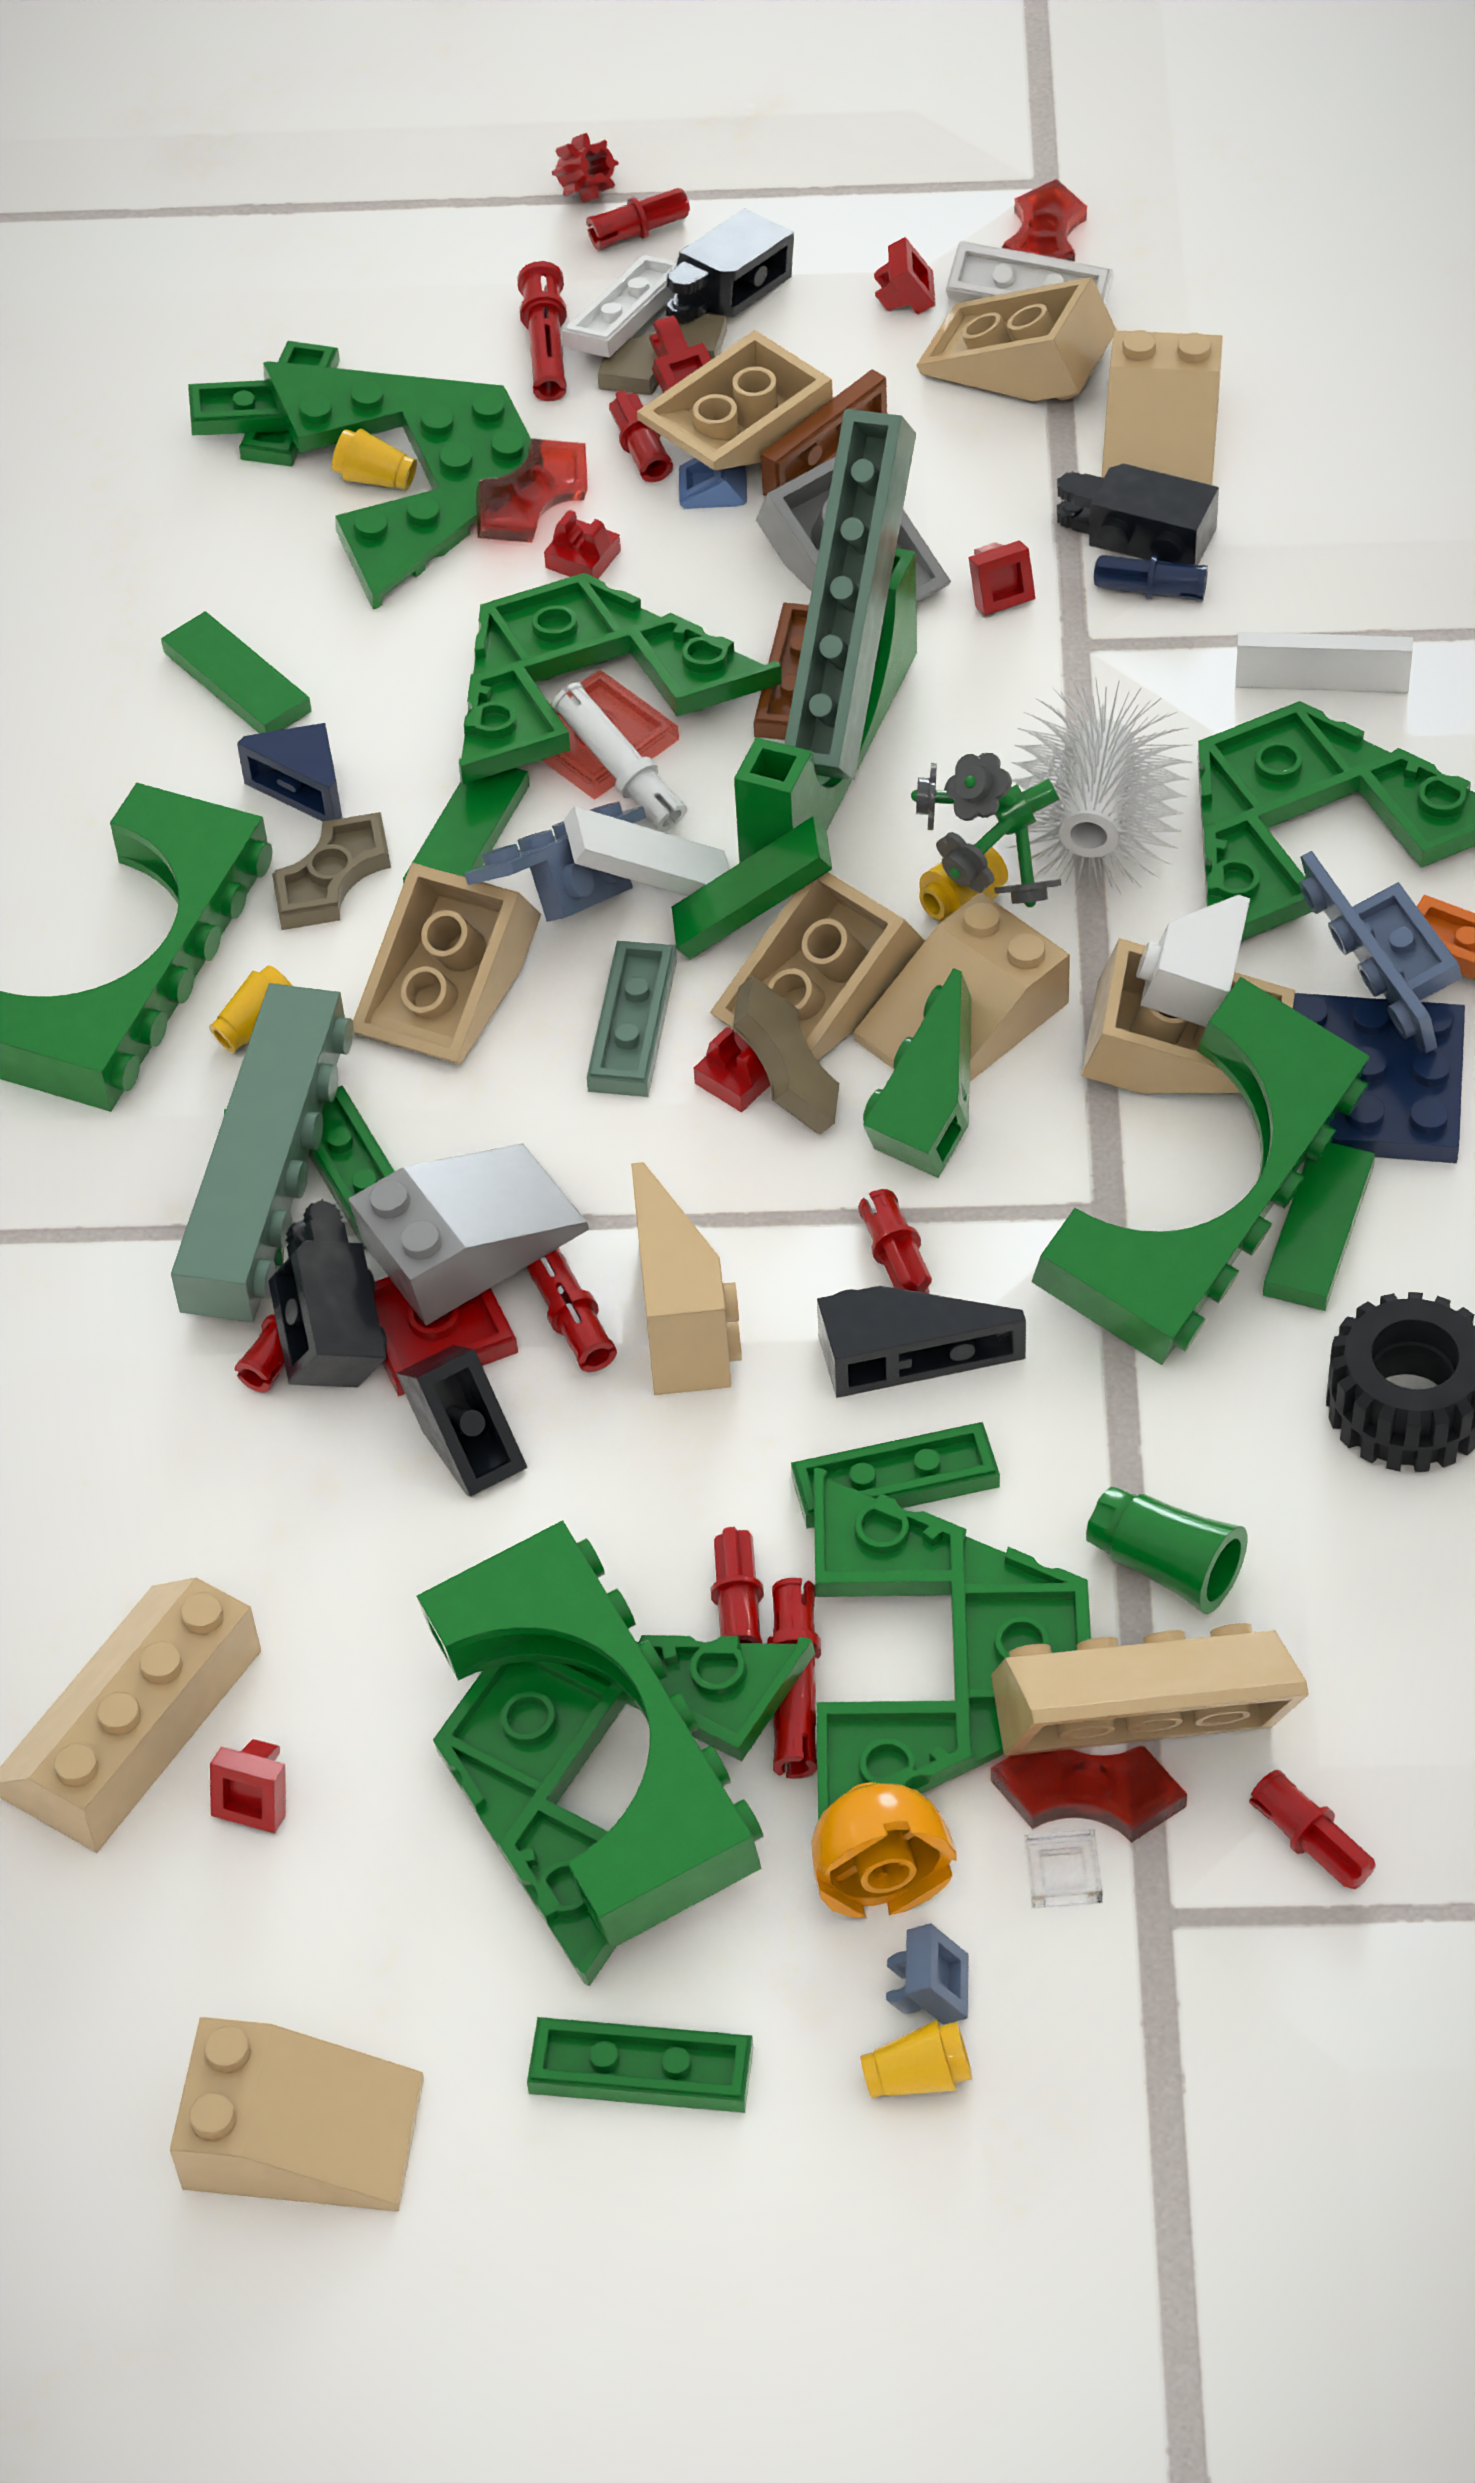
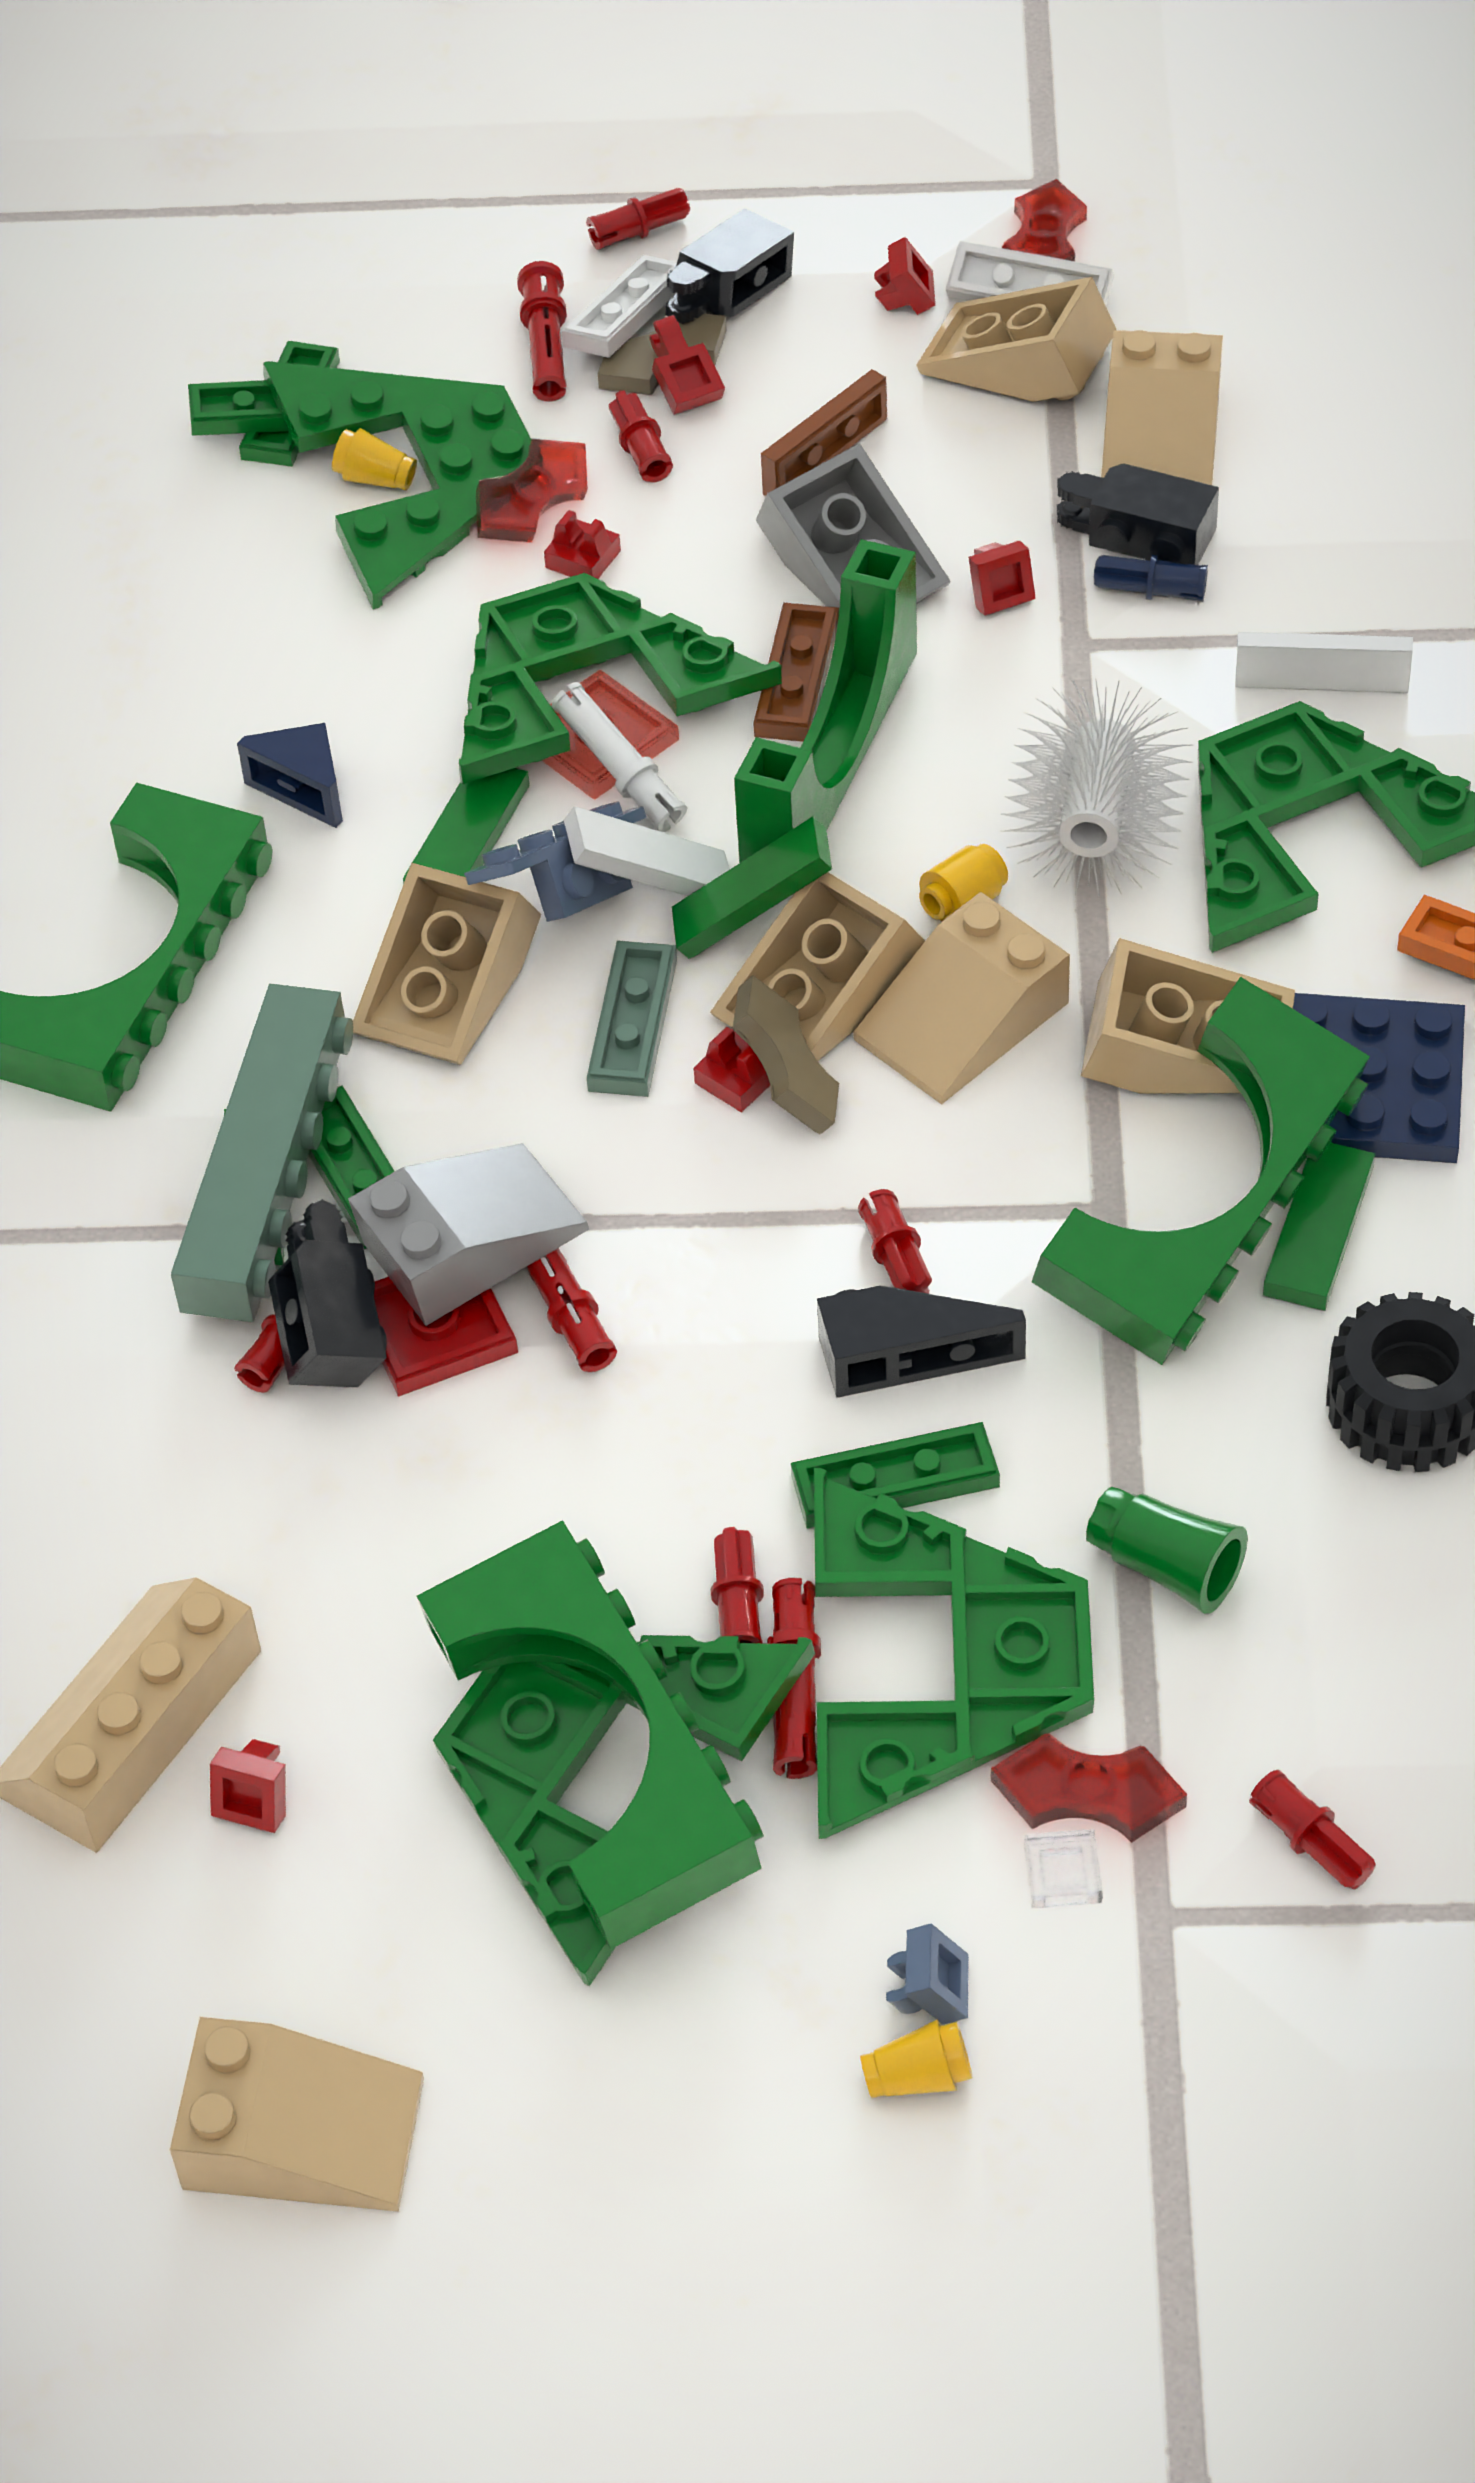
(236, 674): green tile -> none
(238, 1018): yellow cone -> none
(317, 884): dark tan tile -> none
(462, 1418): black slope -> none
(585, 167): red gear -> none
(640, 2064): green tile -> none
(683, 1295): tan slope -> none
(709, 488): medium blue slope -> none
(738, 403): tan slope -> none
(850, 590): sand green brick -> none
(880, 1849): light orange cylinder -> none
(927, 1096): green slope -> none
(982, 791): dark grey plant -> none
(1144, 1690): tan slope -> none
(1194, 961): white slope -> none
(1392, 942): sand blue bracket -> none

